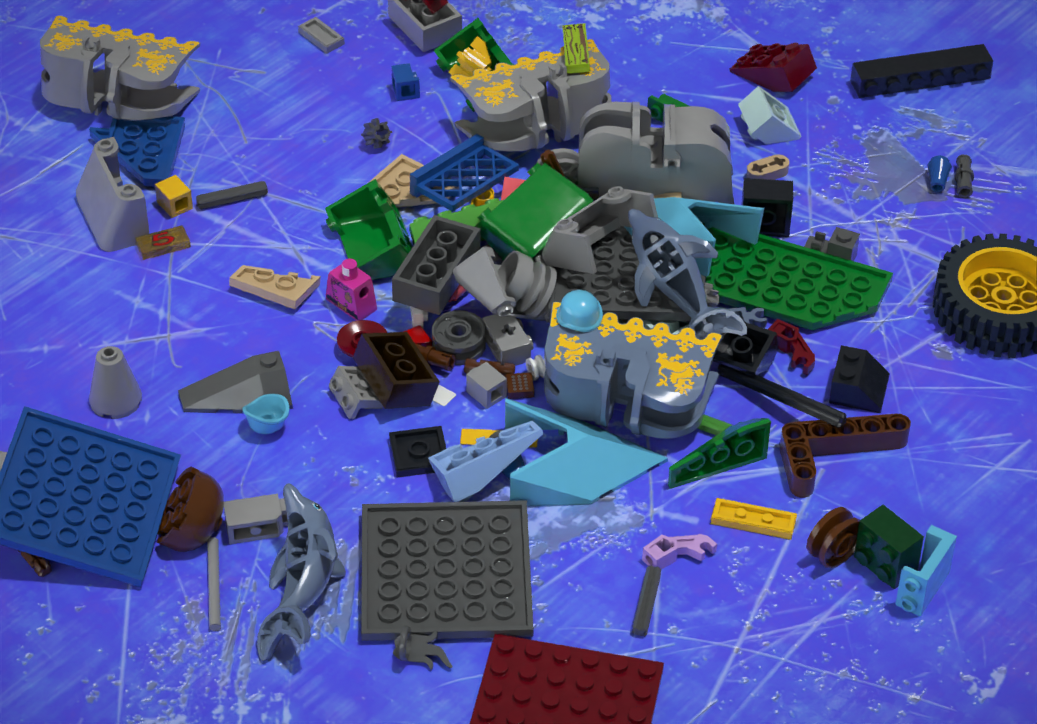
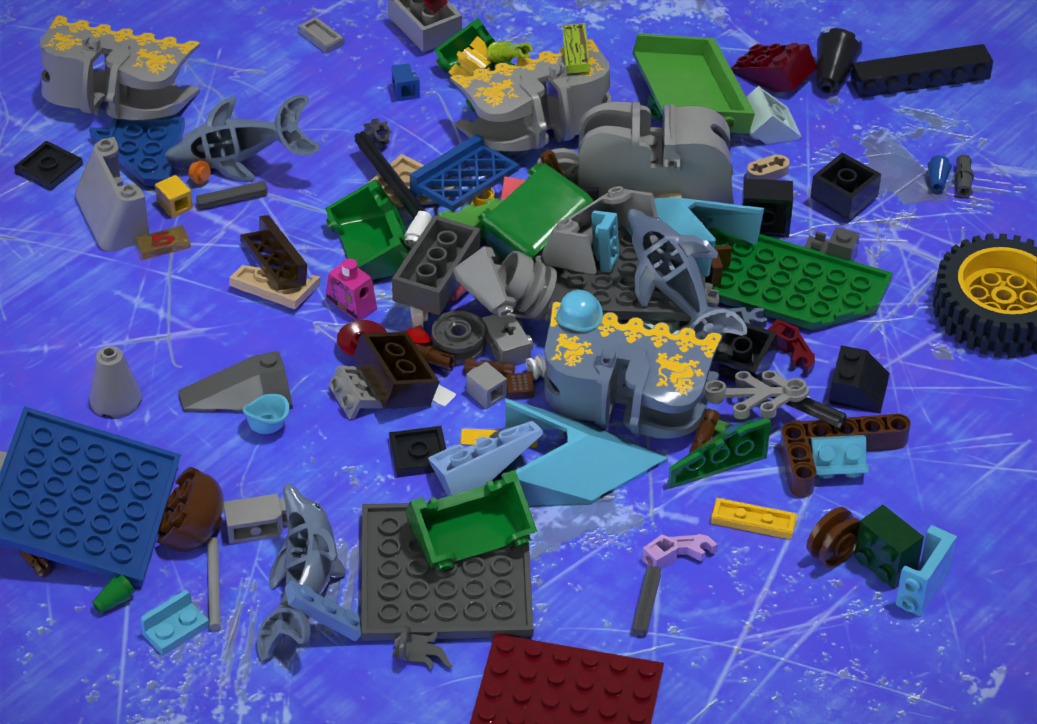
(48, 165): none -> black tile
(113, 594): none -> green cone
(173, 623): none -> medium azure bracket
(199, 172): none -> orange plate
(229, 141): none -> sand blue animal
(282, 254): none -> dark brown fence
(323, 610): none -> medium blue plate
(388, 174): none -> black axle
(416, 228): none -> white cone
(472, 522): none -> green windscreen
(506, 51): none -> lime pin
(605, 239): none -> medium azure bracket
(692, 74): none -> bright green panel
(705, 428): none -> reddish brown axle
(723, 260): none -> reddish brown bracket
(786, 390): none -> light grey plant
(835, 57): none -> black cone
(839, 456): none -> medium azure bracket
(845, 185): none -> black brick

